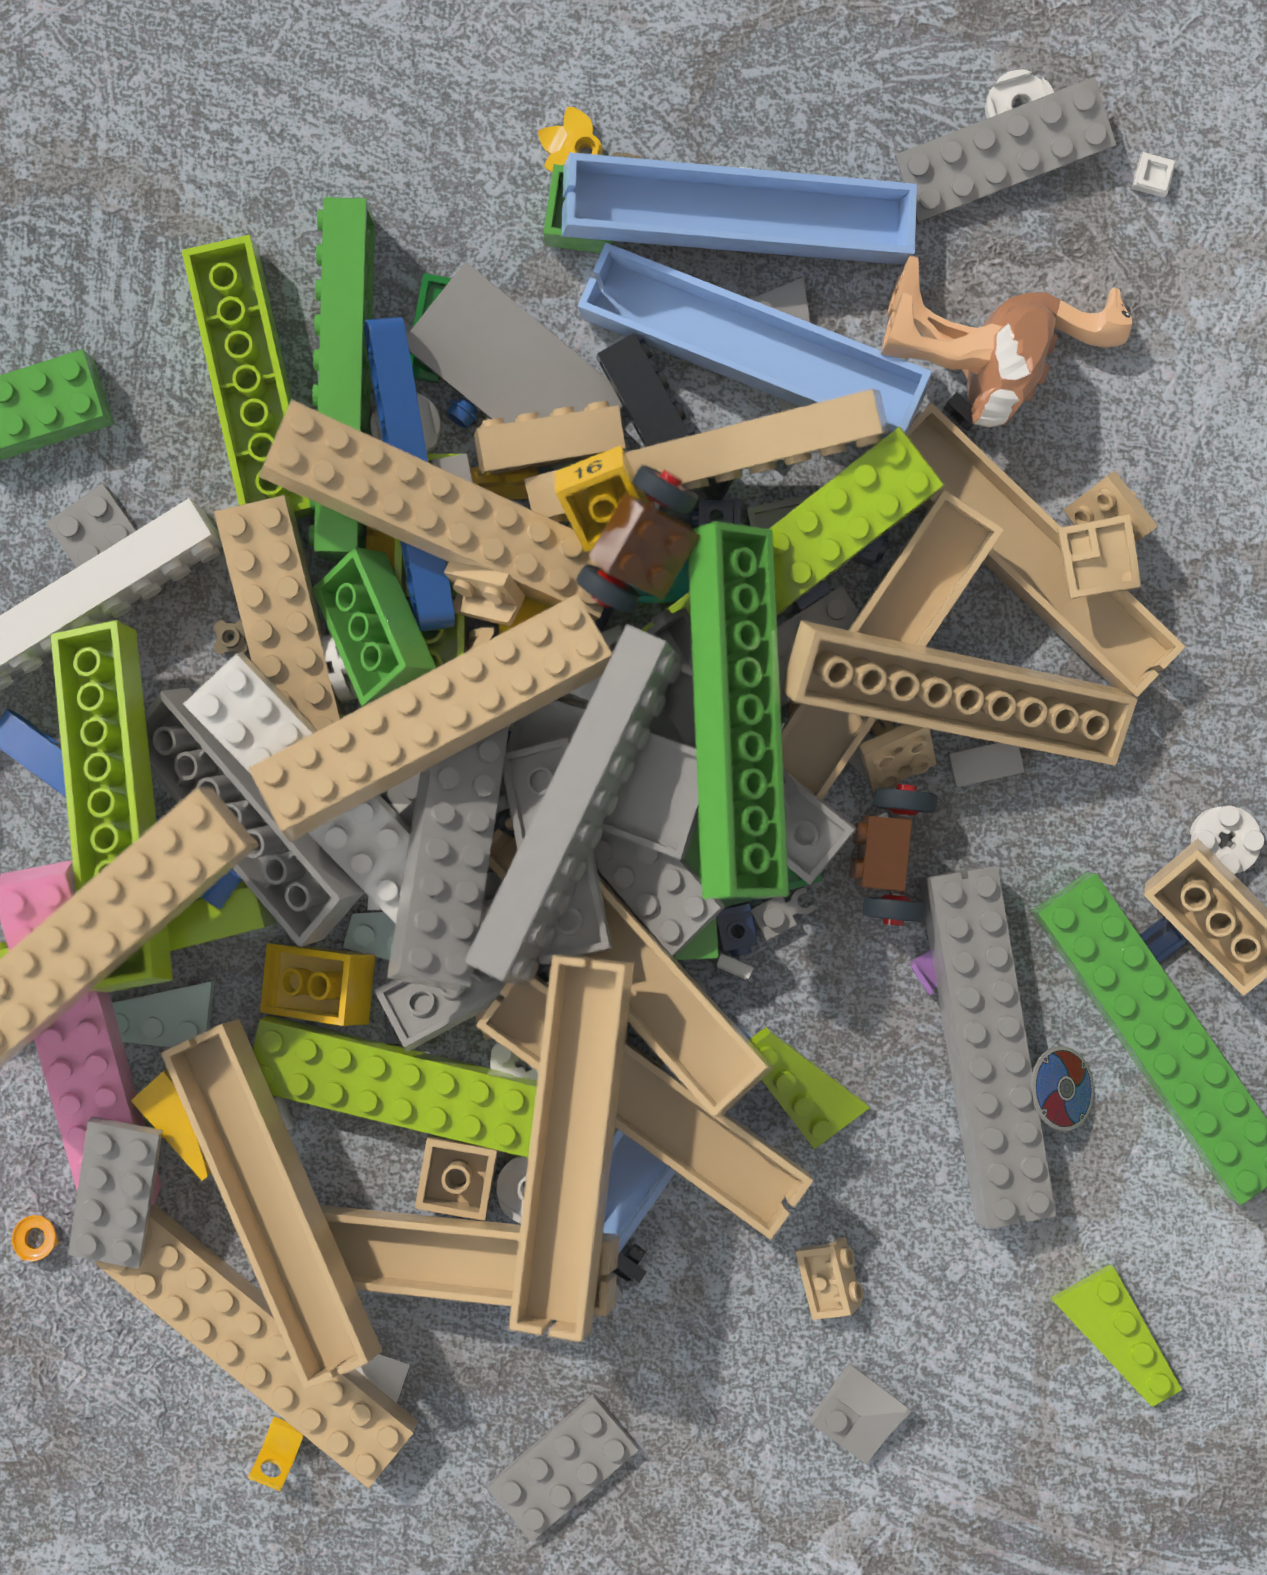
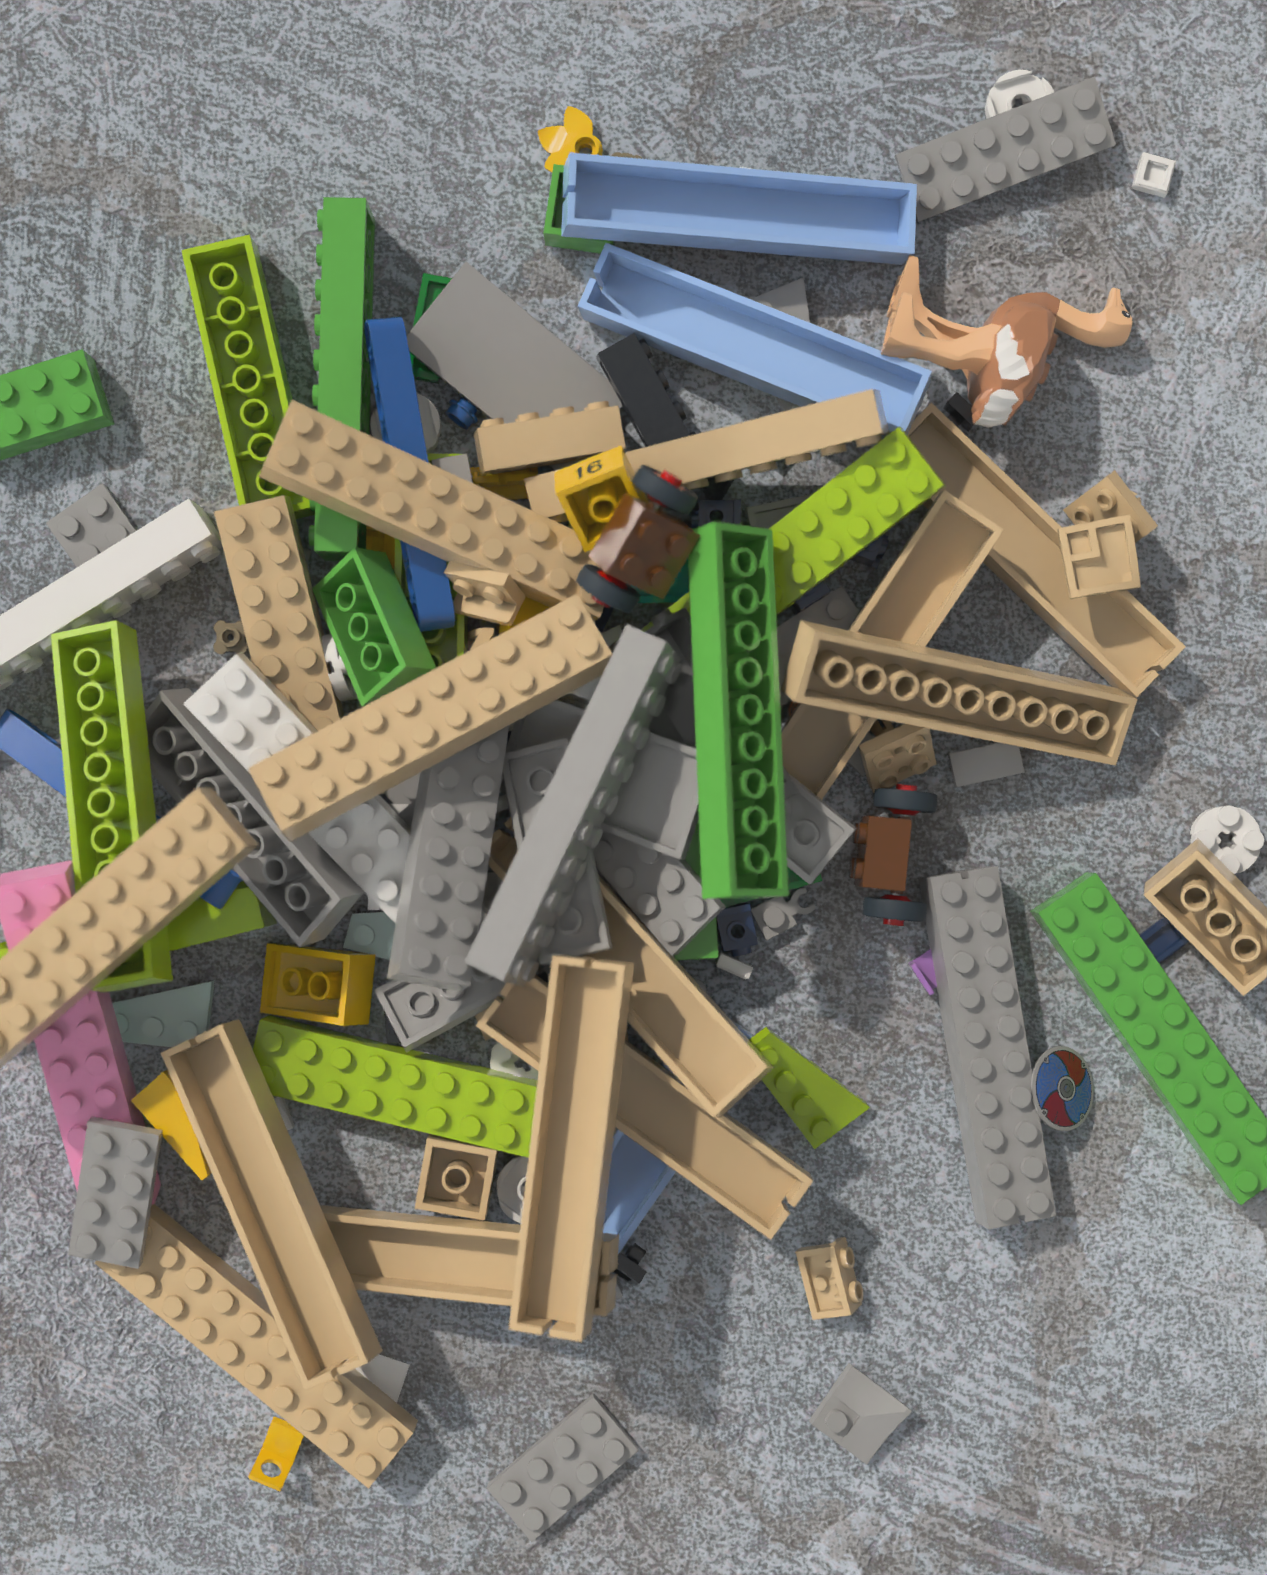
(21, 1233): light orange piece -> none
(1115, 1327): lime wing -> none

